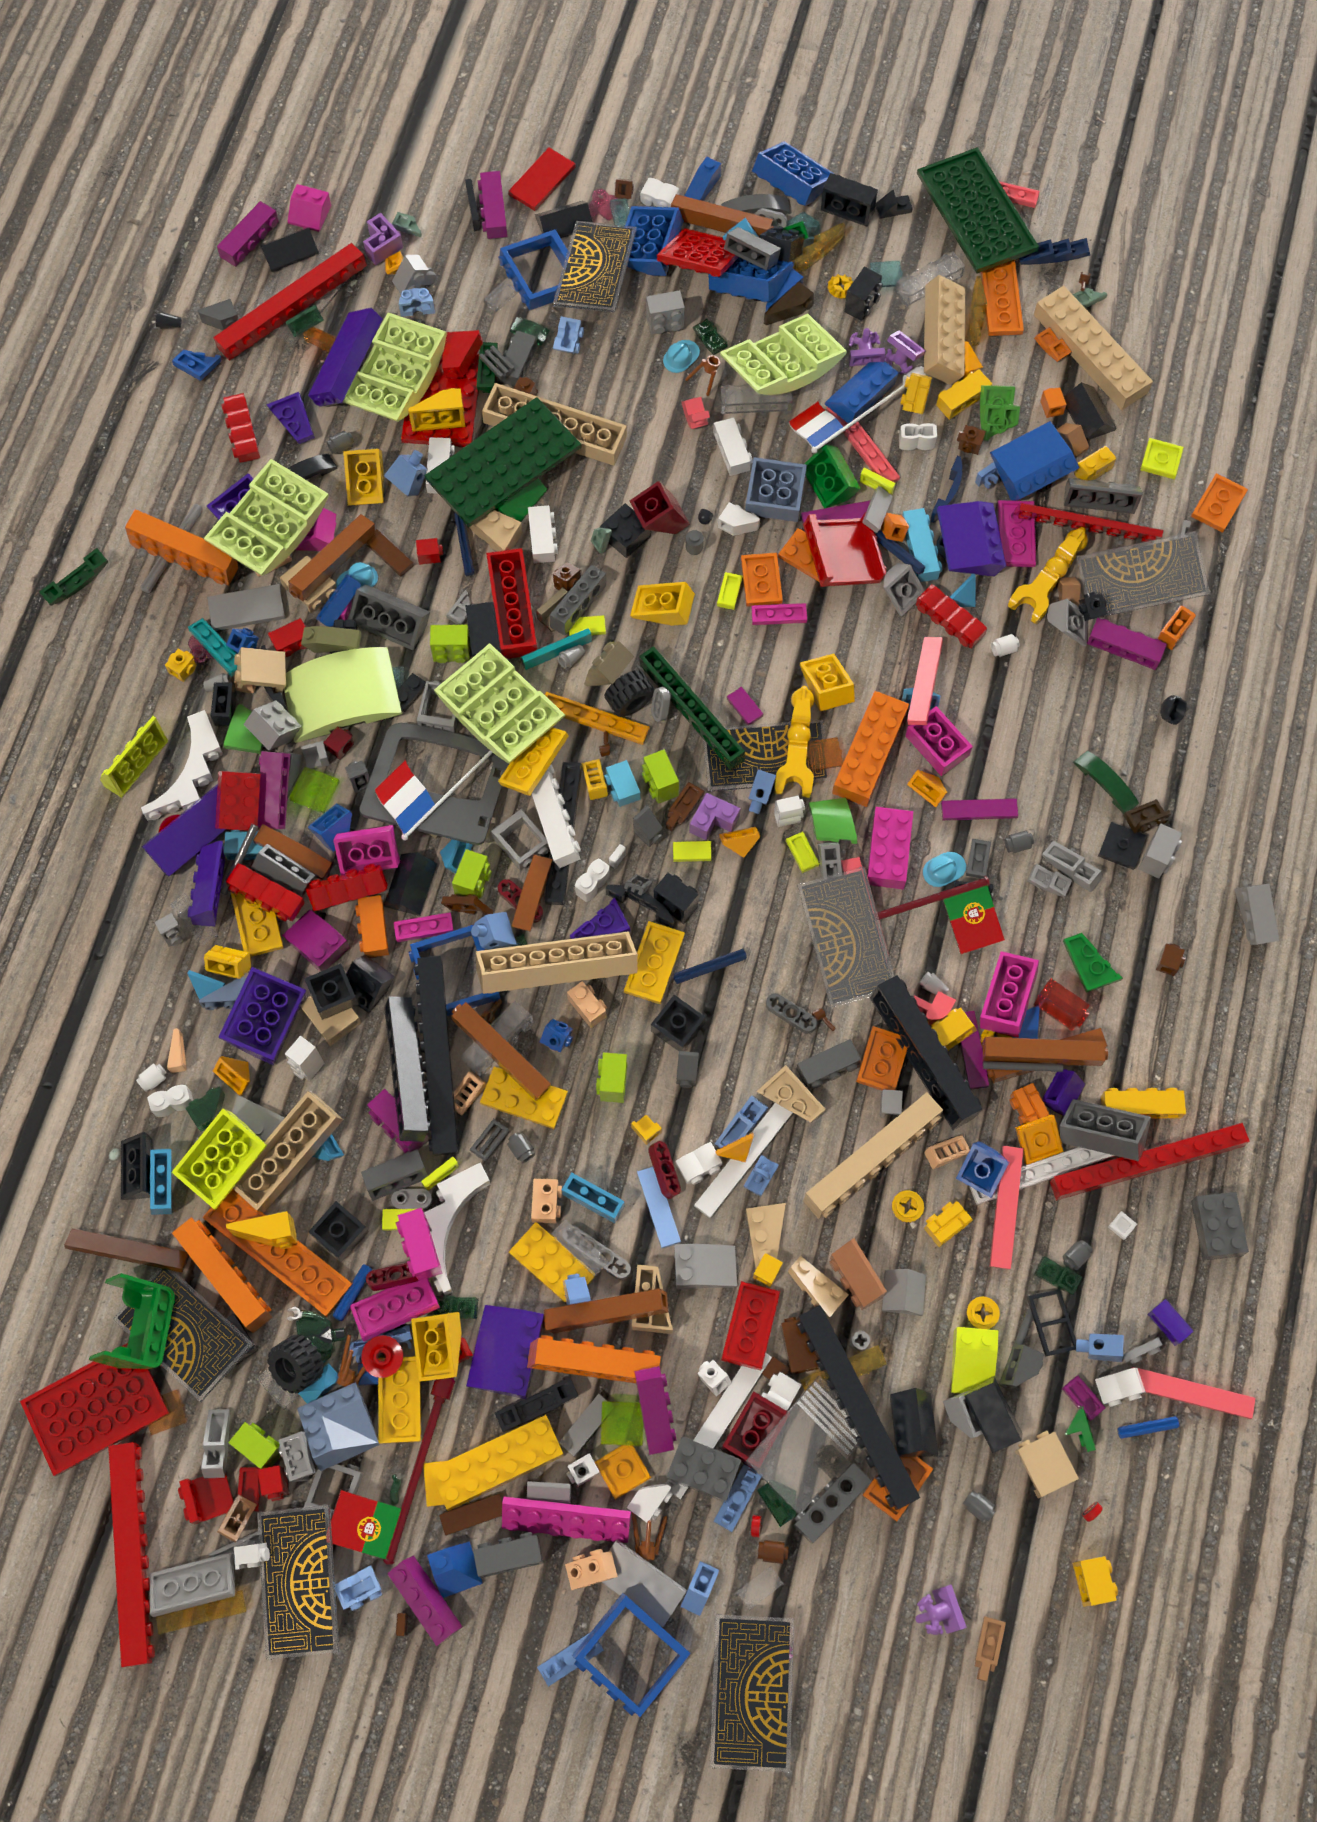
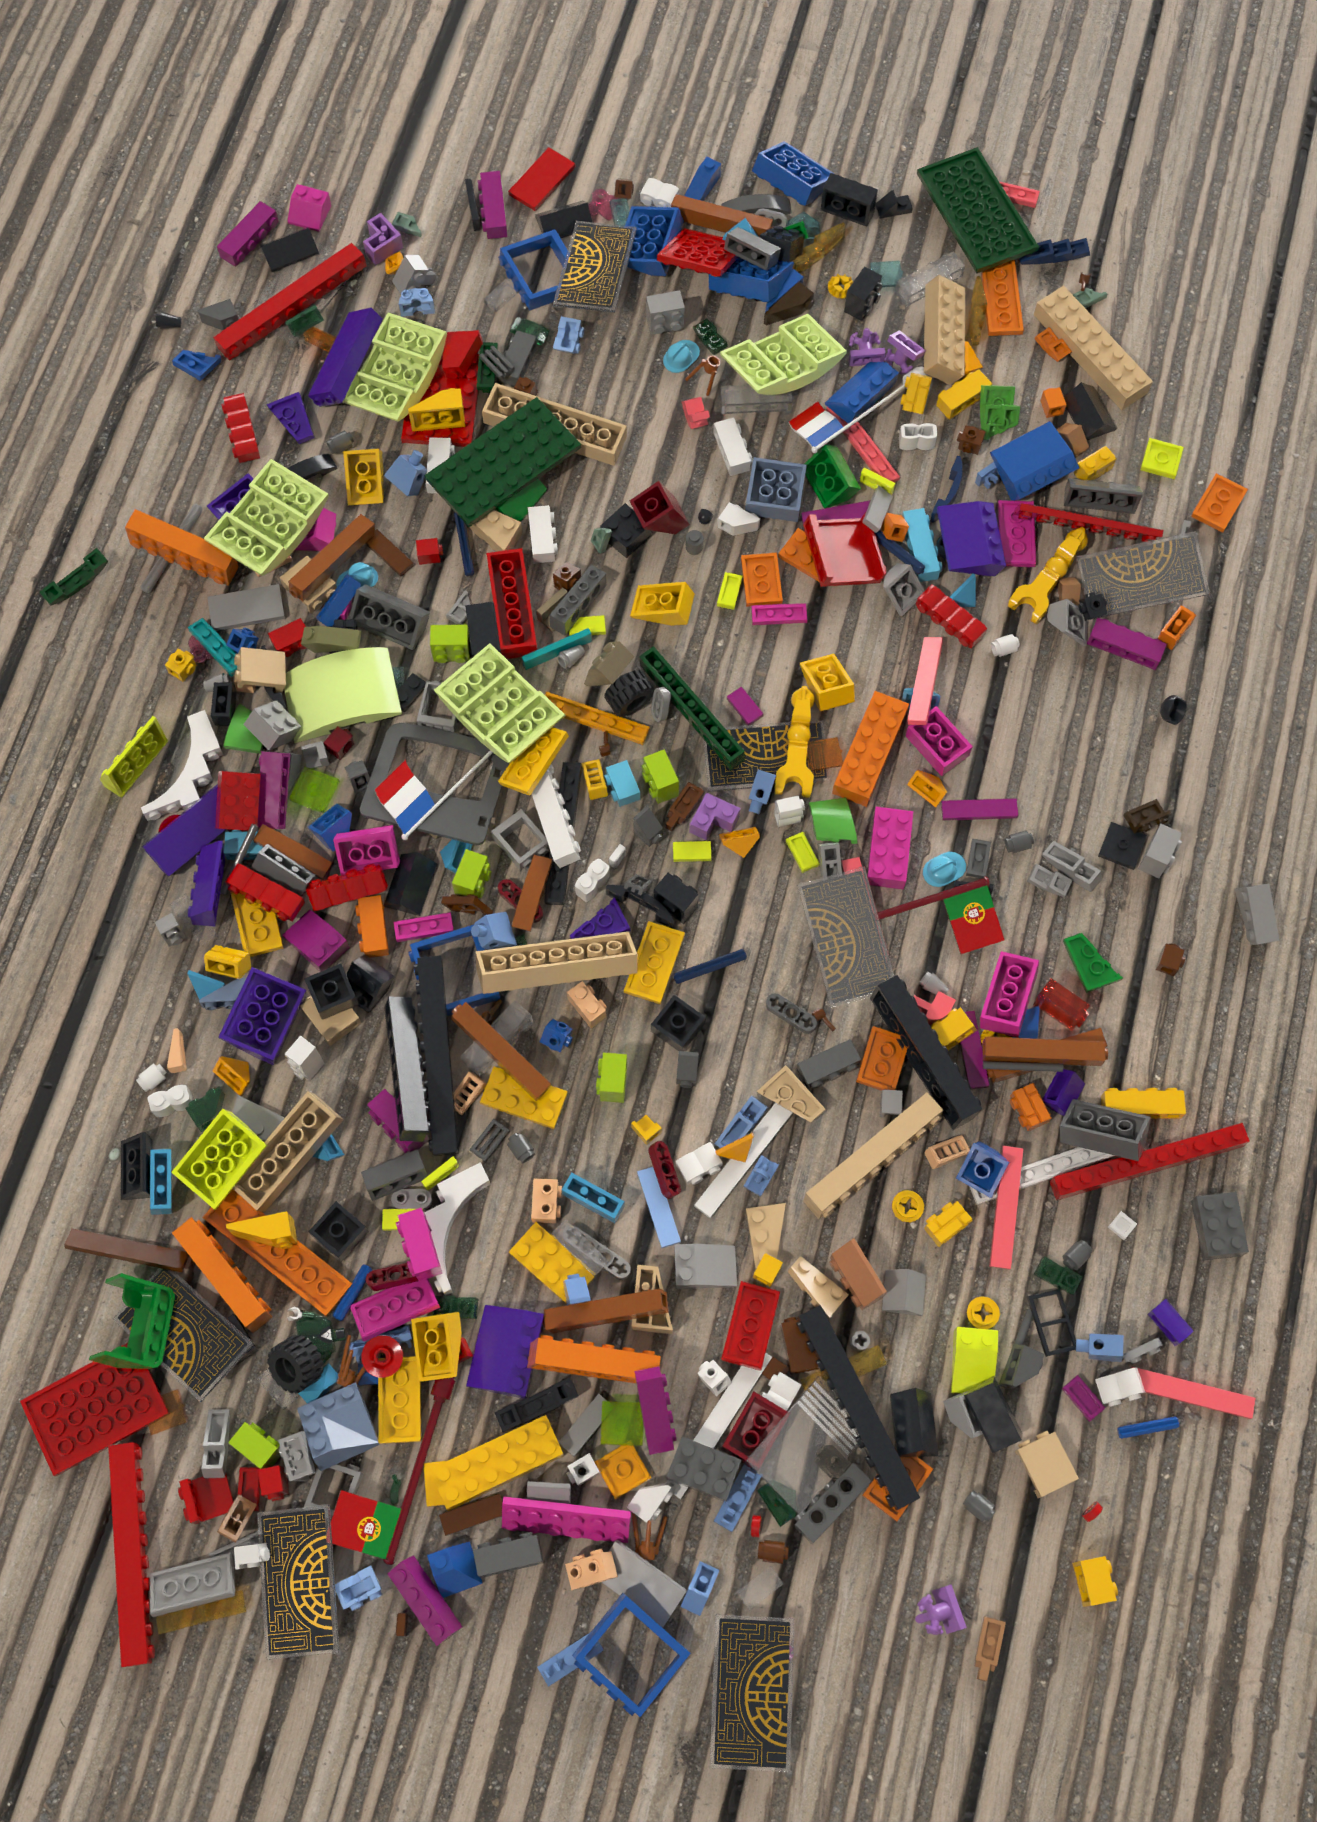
(1039, 1139): light orange tile -> none
(1081, 1423): green slope -> none
(1108, 779): dark green slope -> none

